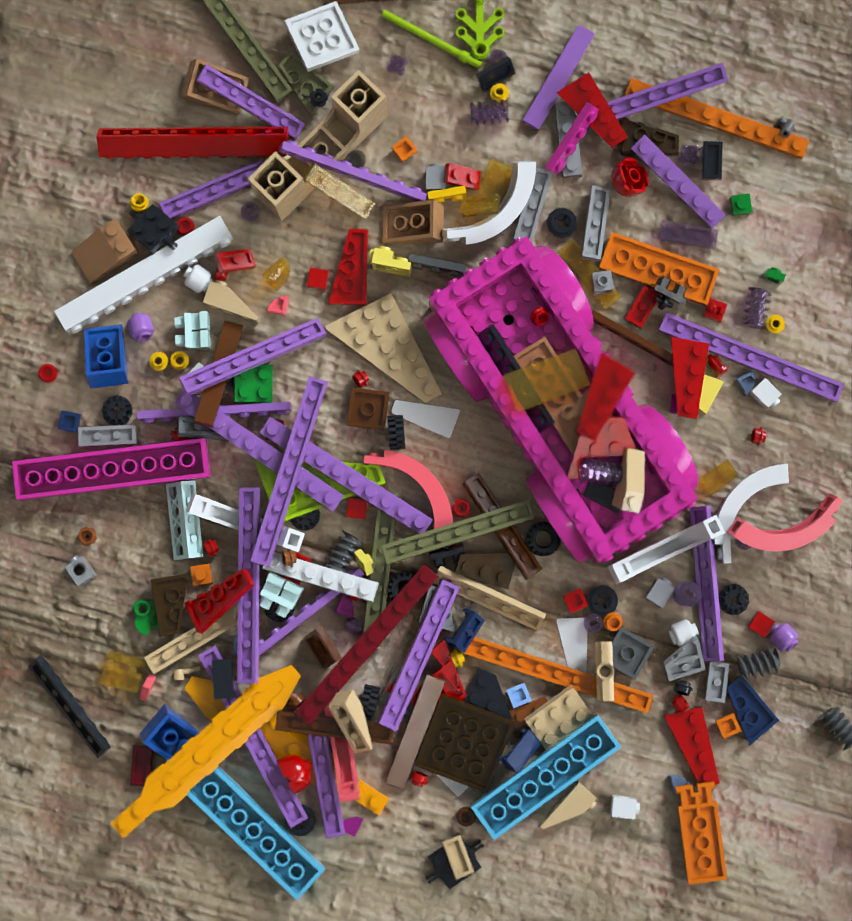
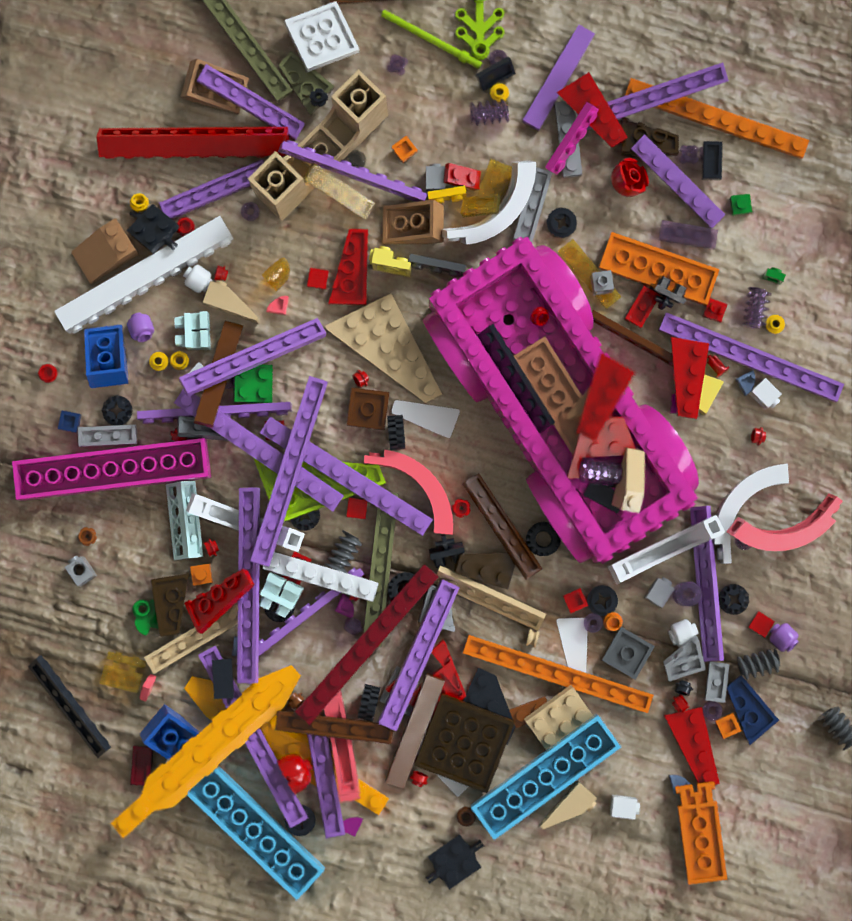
(179, 673): tan hand -> none
(235, 260): red plate -> none
(288, 558): dark orange plate -> none
(322, 647): reddish brown plate -> none
(351, 719): tan slope -> none
(364, 561): light yellow plate -> none
(457, 532): olive plate -> none
(457, 658): yellow plate -> none
(458, 857): tan tile -> none
(466, 631): dark blue hinge -> none
(518, 695): light blue plate -> none
(521, 752): dark blue hinge -> none
(532, 638): none -> tan bush
(546, 380): clear yellow tile -> none
(595, 223): light grey plate -> none
(604, 685): tan piece -> none
(716, 715): none -> clear purple plate
(717, 478): clear yellow plate -> none
(787, 126): flat silver arm -> none

